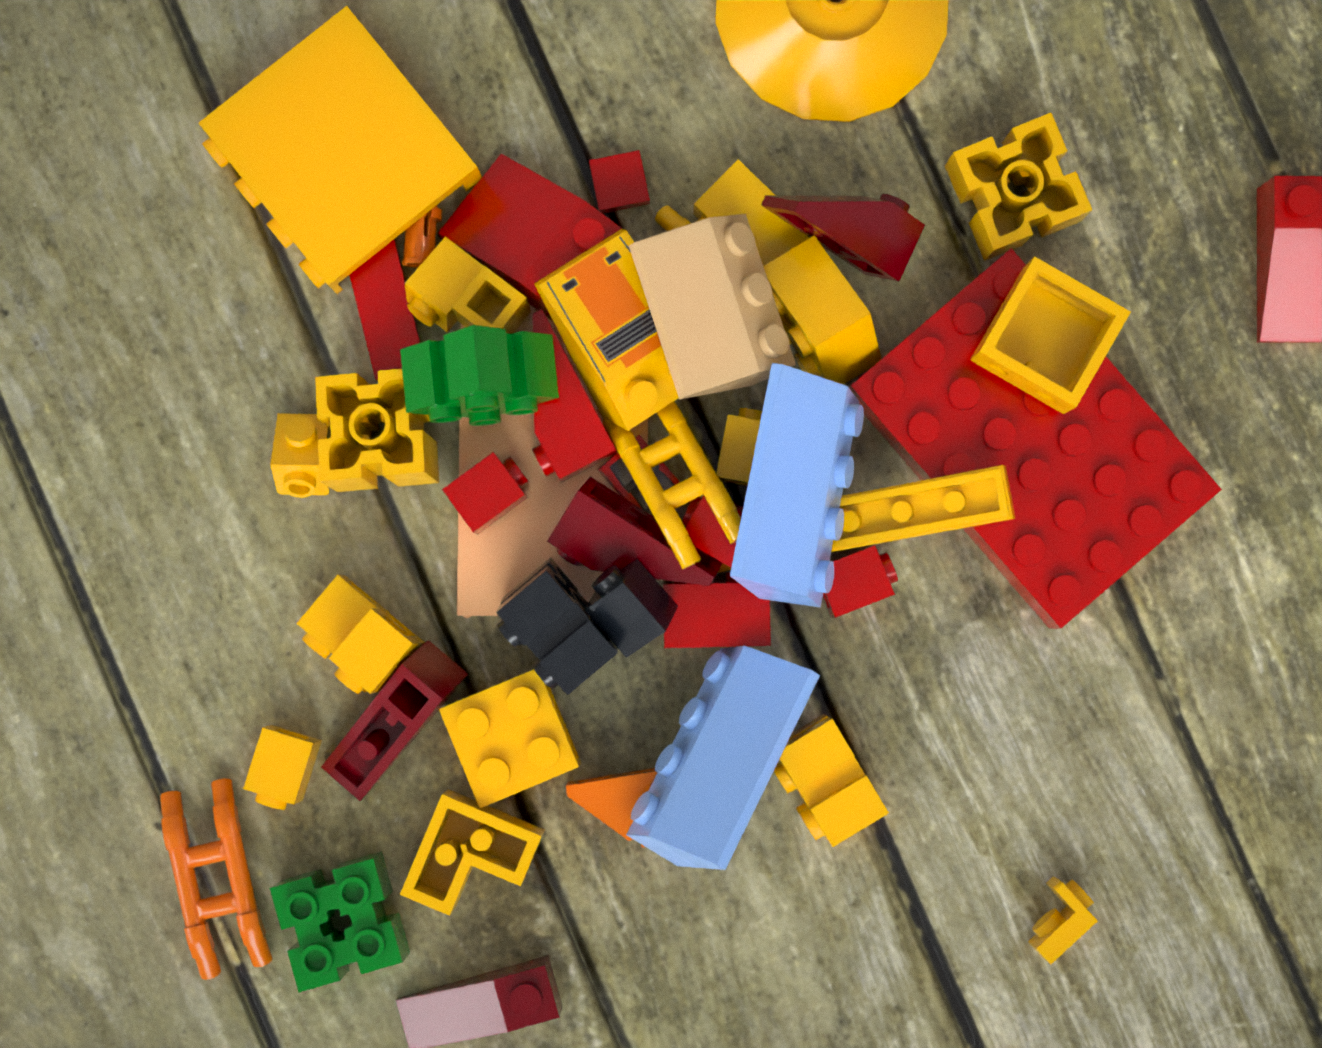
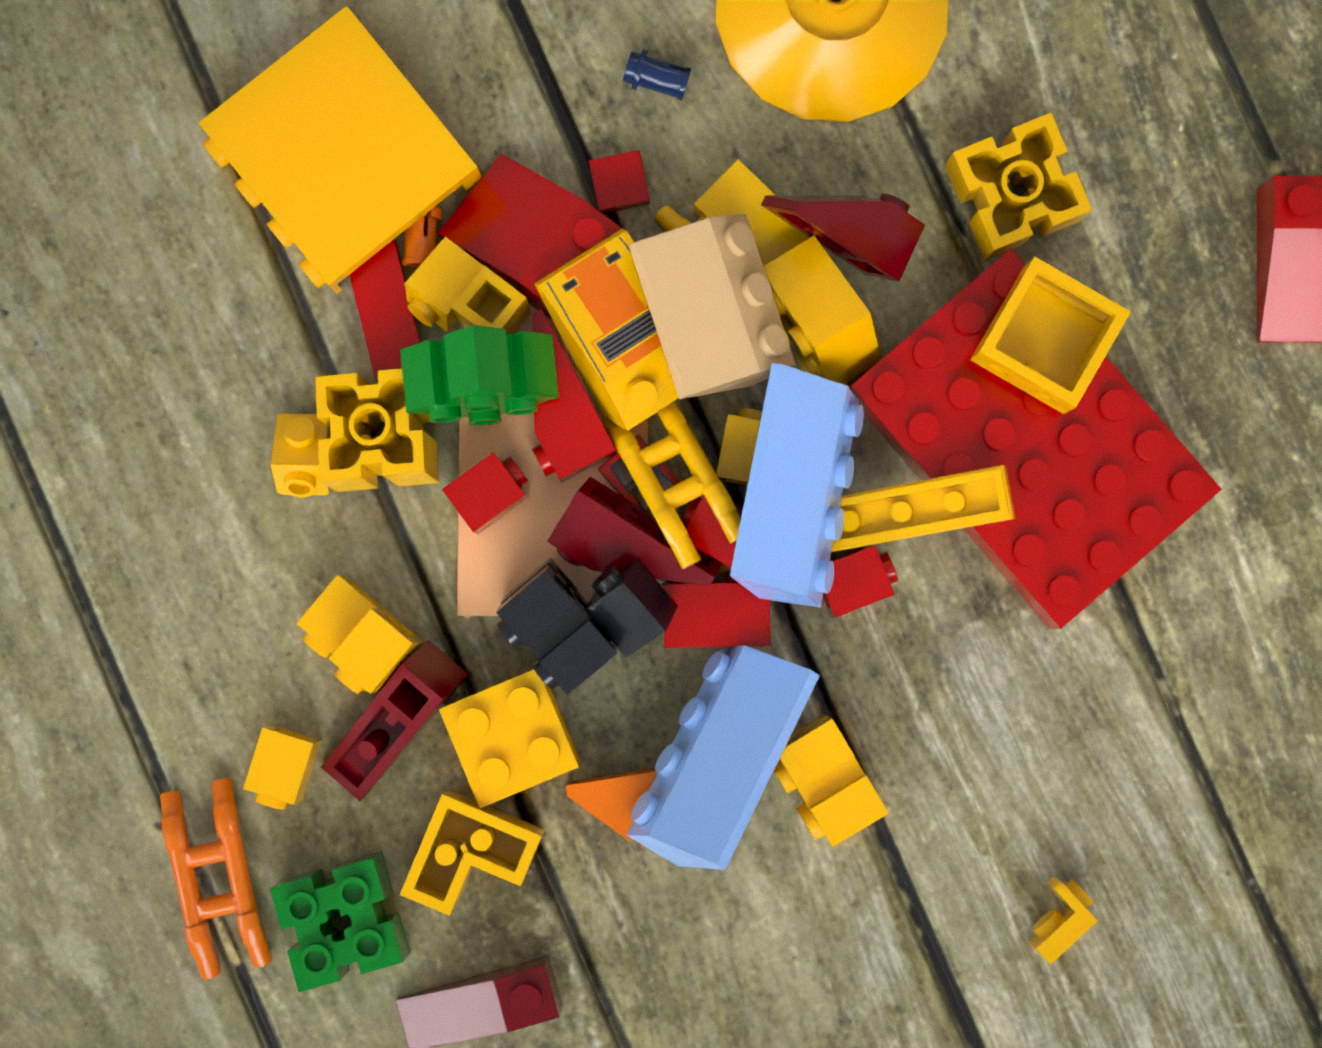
(656, 75): none -> dark blue pin

